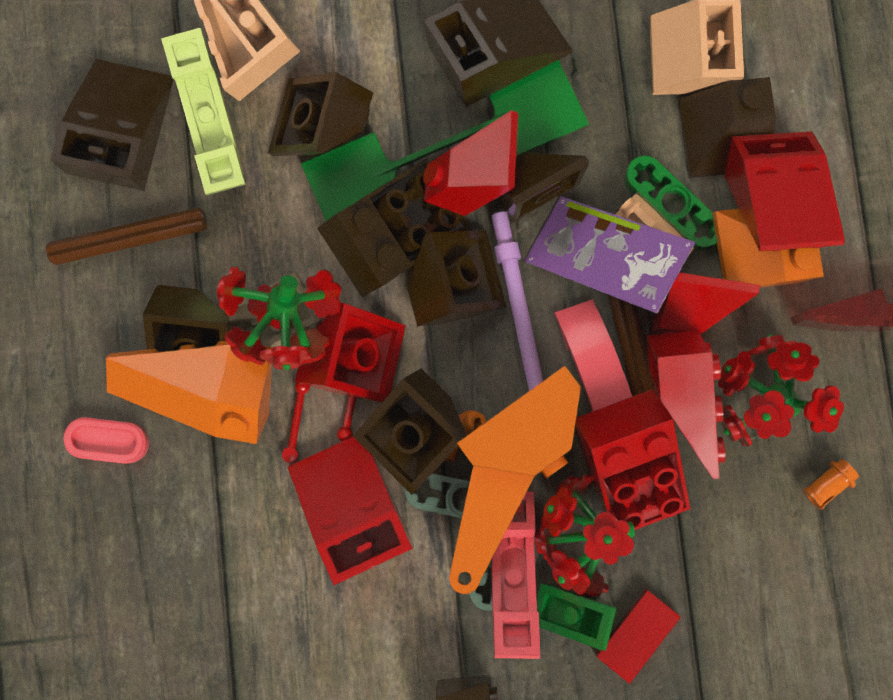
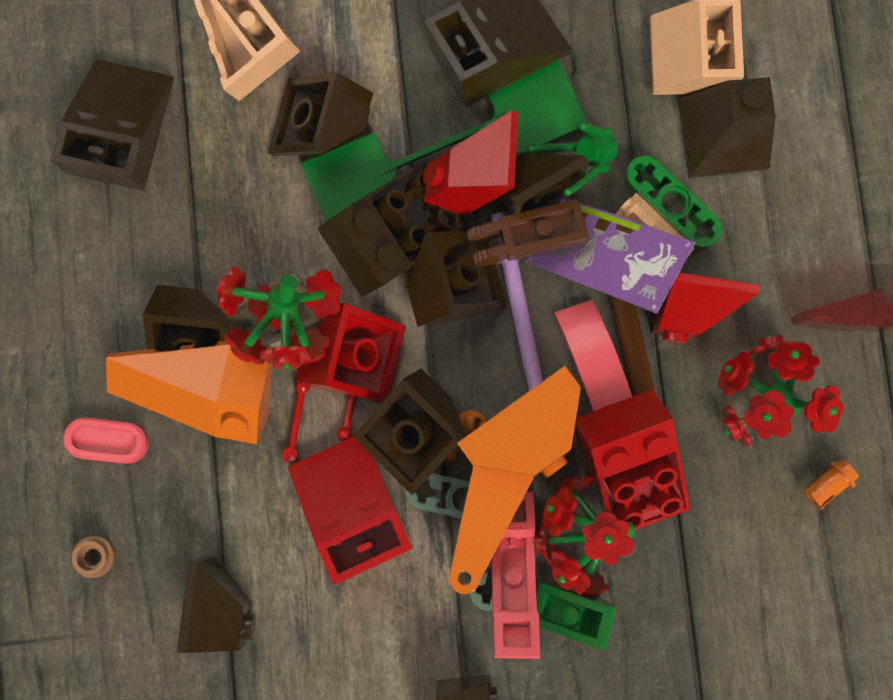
(81, 560): none -> medium nougat plate
(126, 236): reddish brown axle -> none
(204, 111): yellowish green slope -> none
(213, 610): none -> dark brown slope
(531, 233): none -> reddish brown hinge
(597, 146): none -> green plant
(638, 636): red tile -> none
(684, 379): slope -> none
(745, 263): orange slope -> none
(784, 191): red slope -> none

